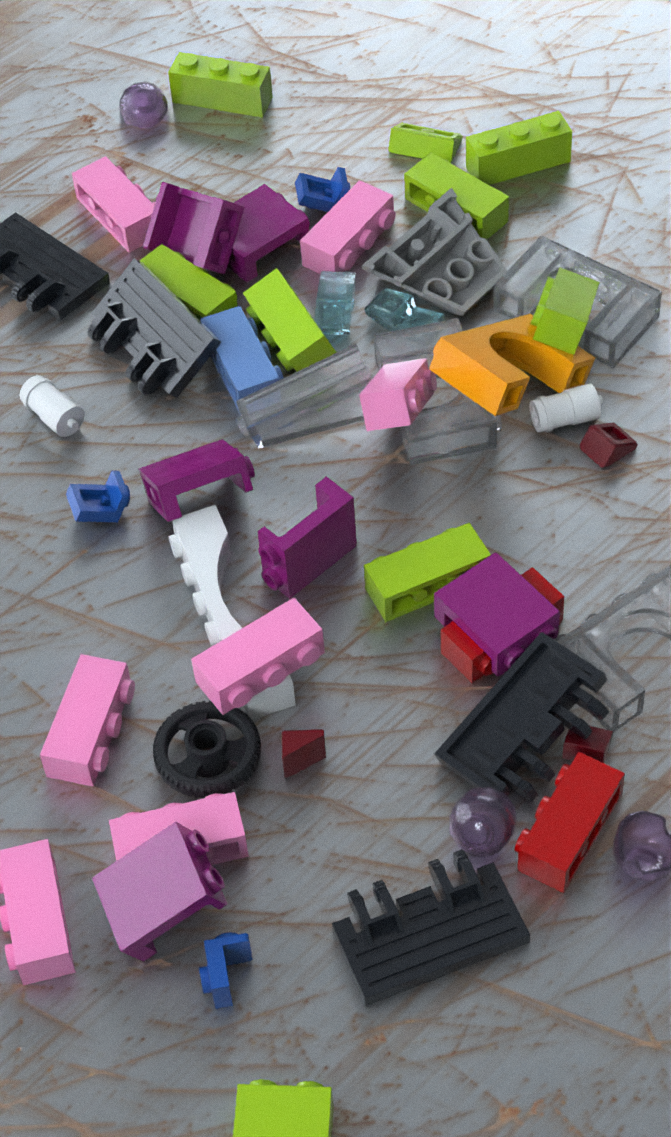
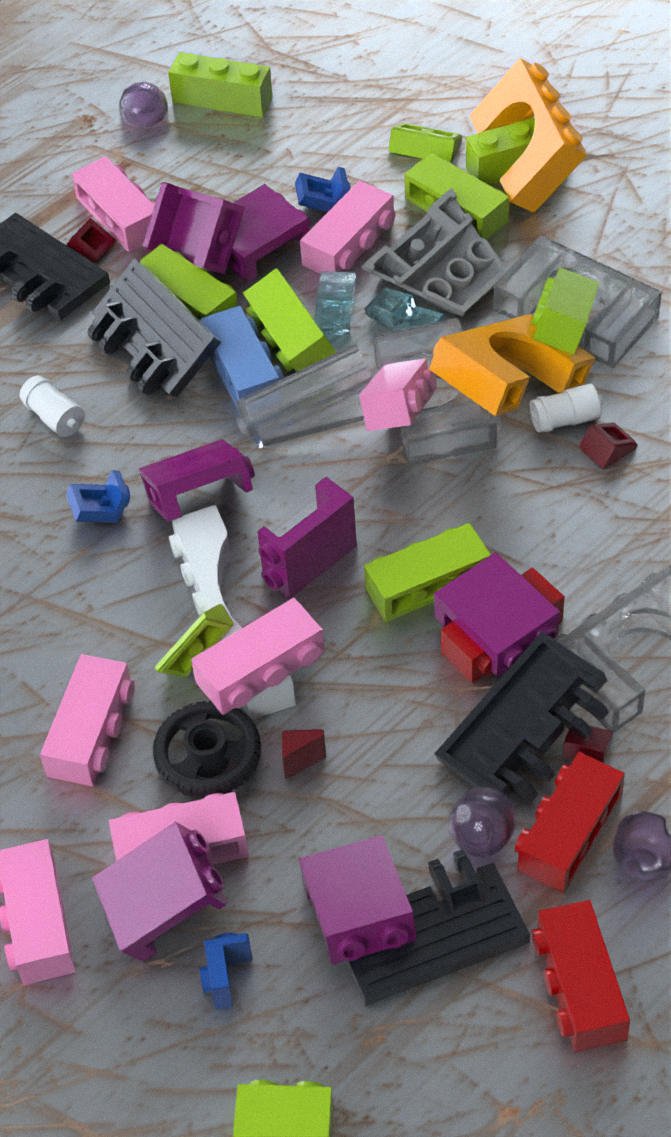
(91, 241): none -> dark red slope
(199, 637): none -> lime slope
(358, 899): none -> magenta panel
(554, 145): none -> light orange arch
(581, 976): none -> red brick

